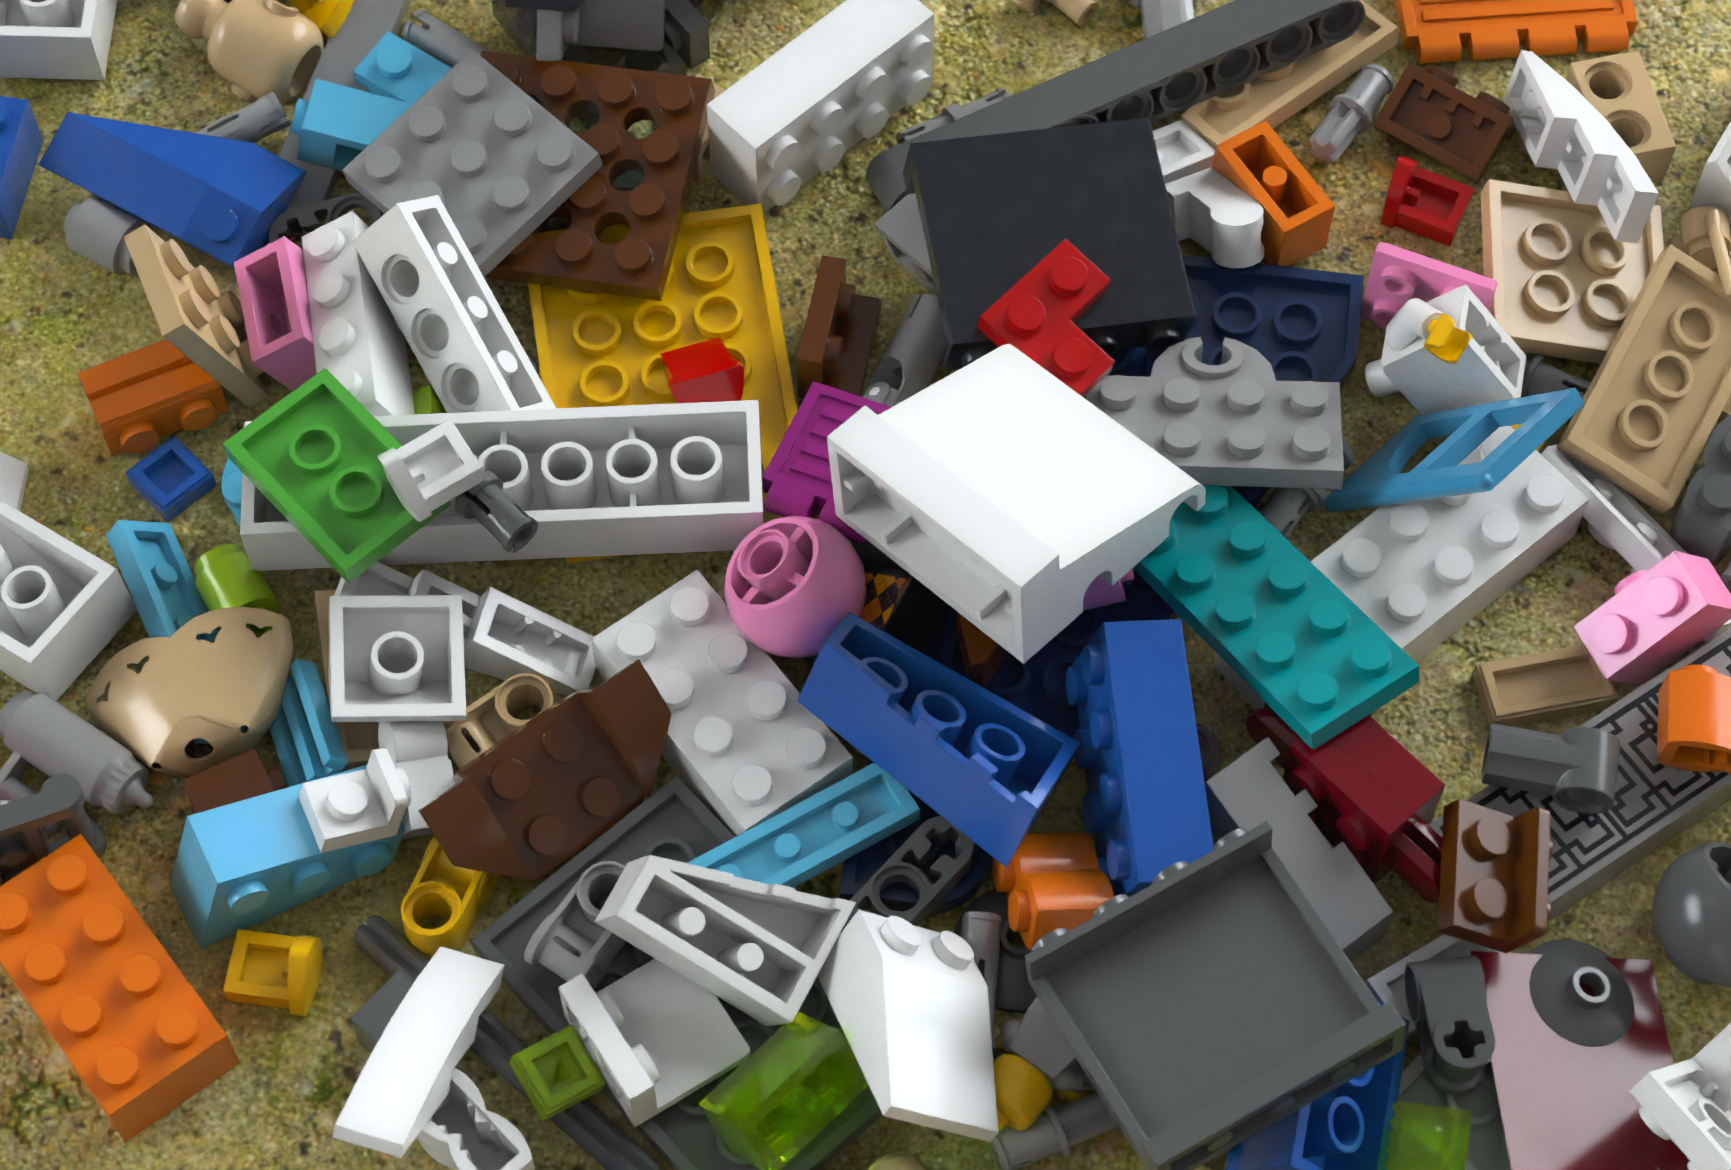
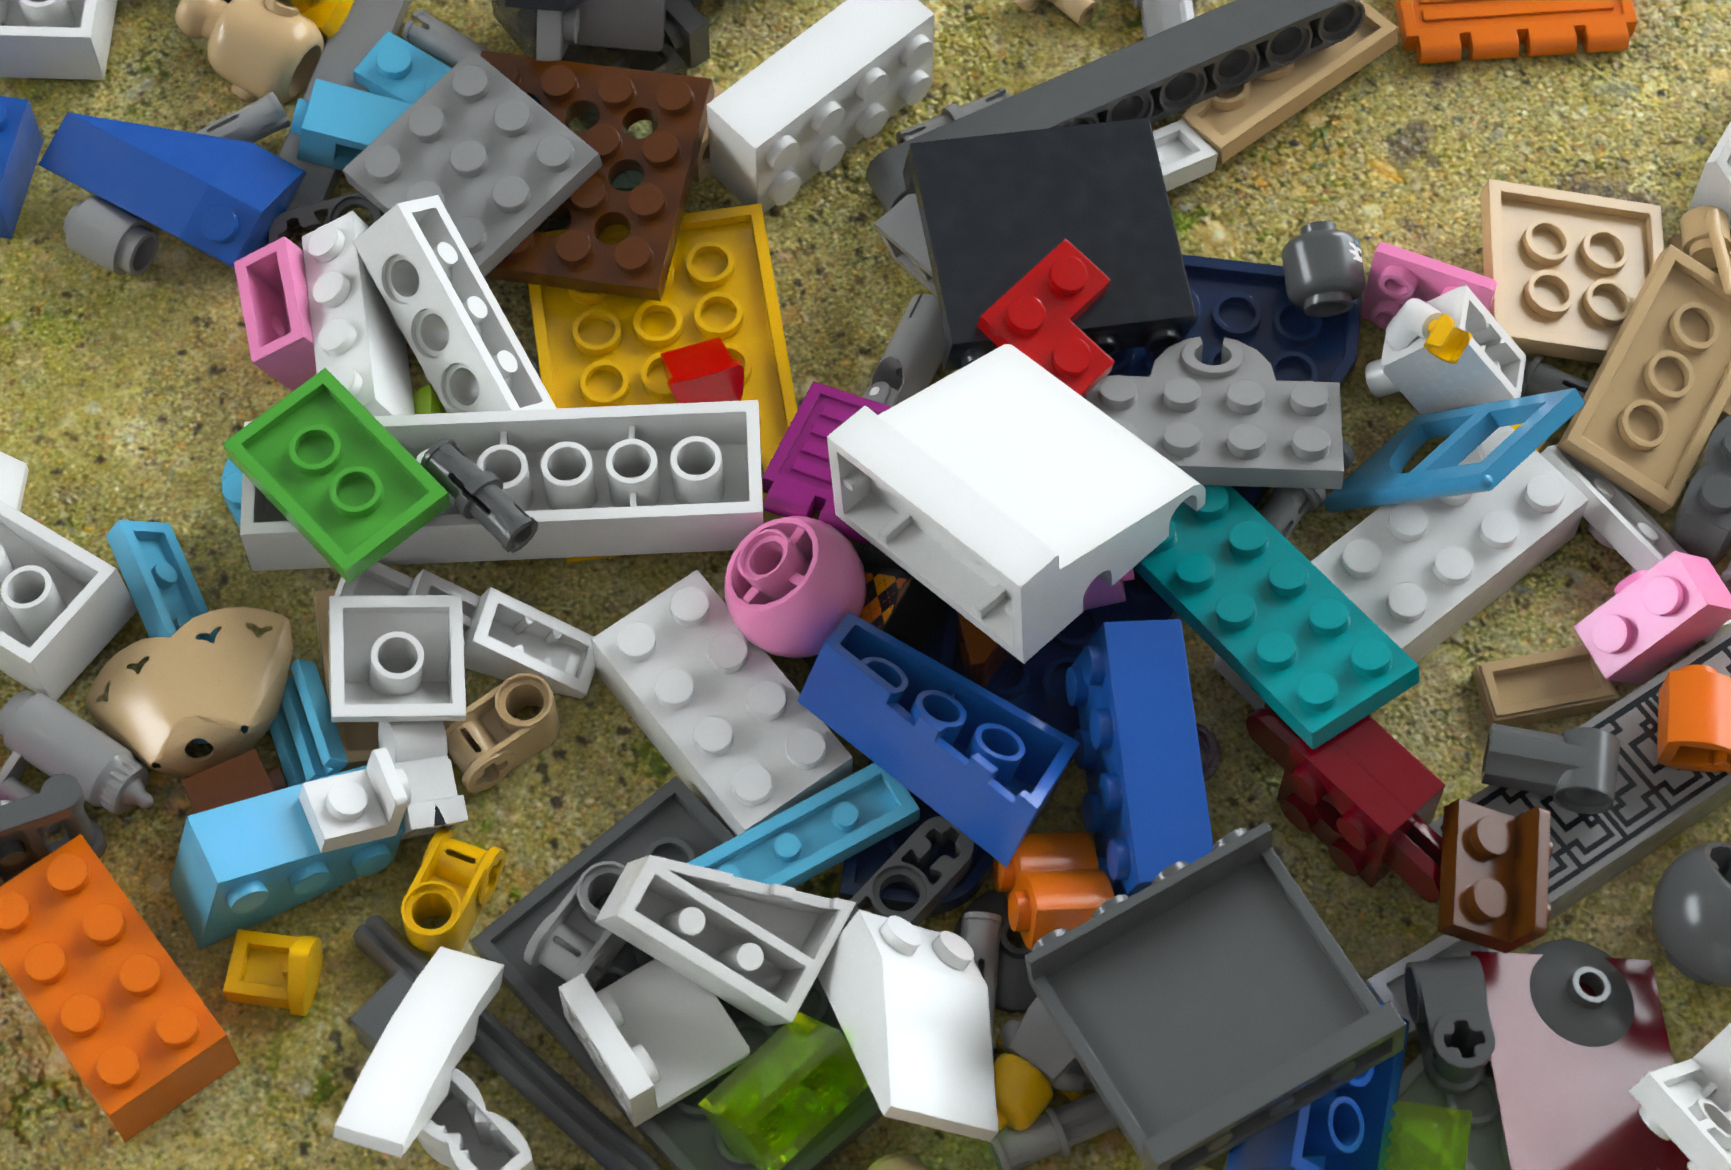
(150, 397): orange brick -> none
(171, 478): blue tile -> none
(197, 315): tan plate -> none
(228, 581): lime brick -> none
(432, 470): white tile -> none
(555, 780): reddish brown piece -> none
(557, 1072): lime tile -> none
(836, 332): reddish brown bracket -> none
(1217, 218): white leg -> none
(1293, 205): orange brick -> none
(1323, 269): none -> dark grey head
(1329, 876): light grey wedge -> none
(1351, 112): light grey axle -> none
(1425, 202): red tile -> none
(1445, 122): reddish brown bracket -> none
(1572, 136): white slope -> none
(1626, 99): tan brick -> none

